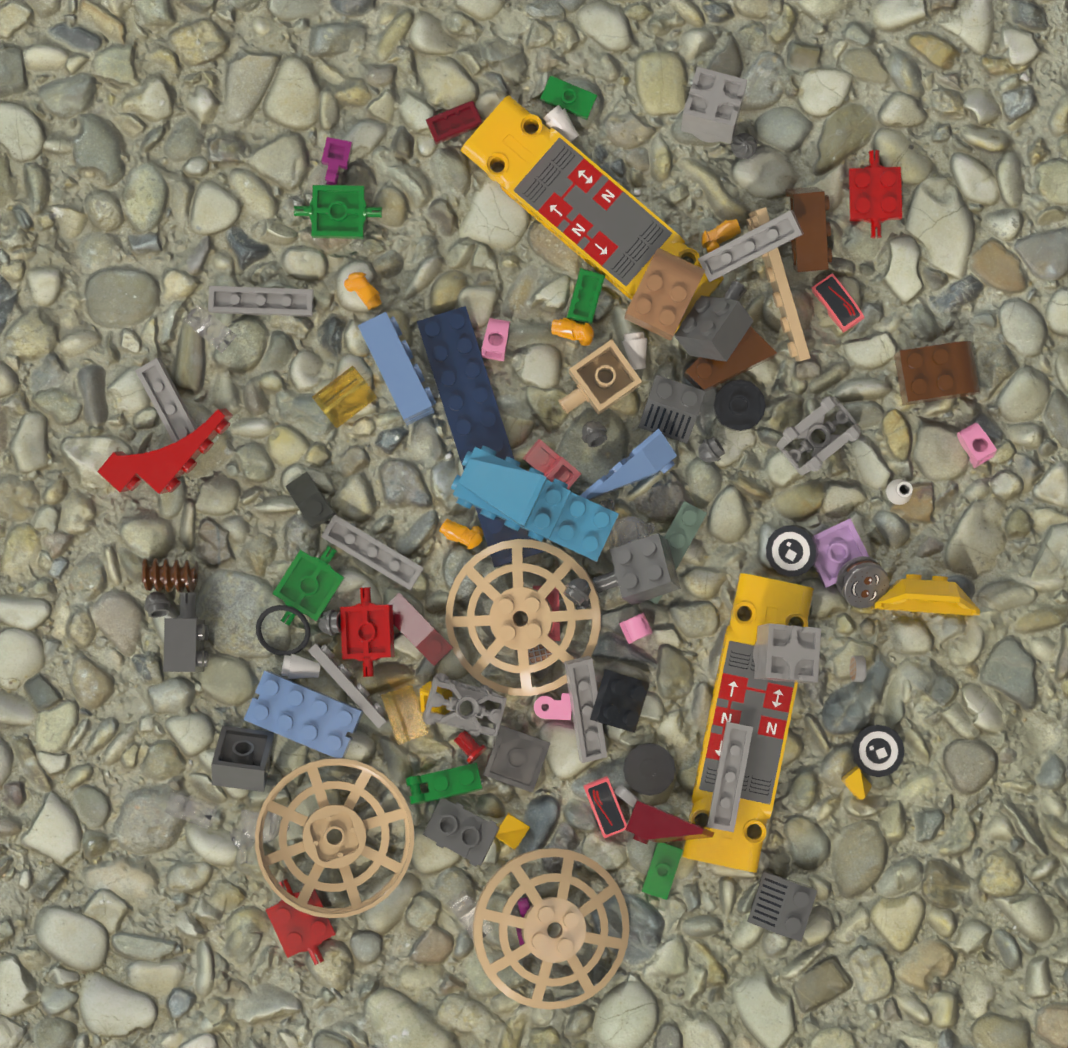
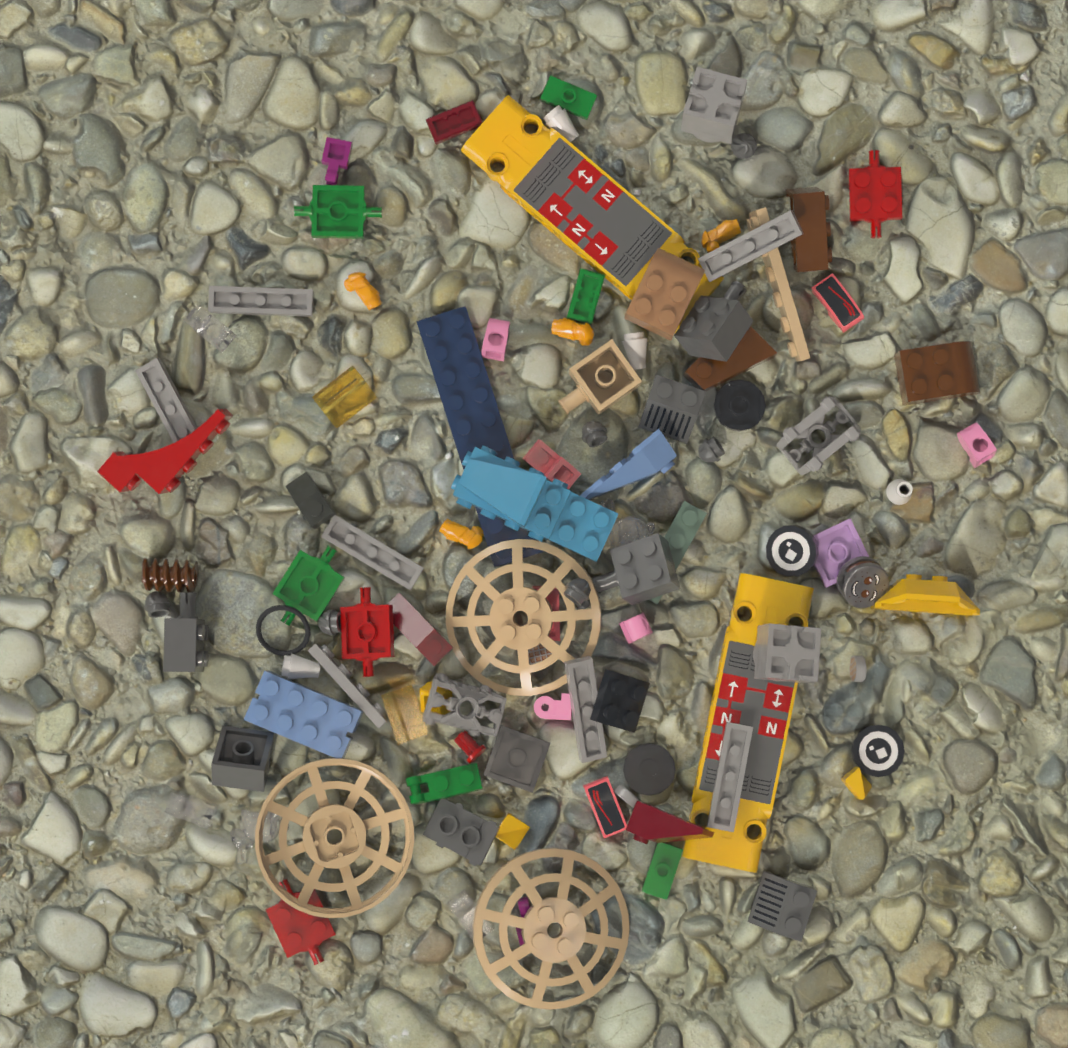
(396, 369): medium blue piece -> none

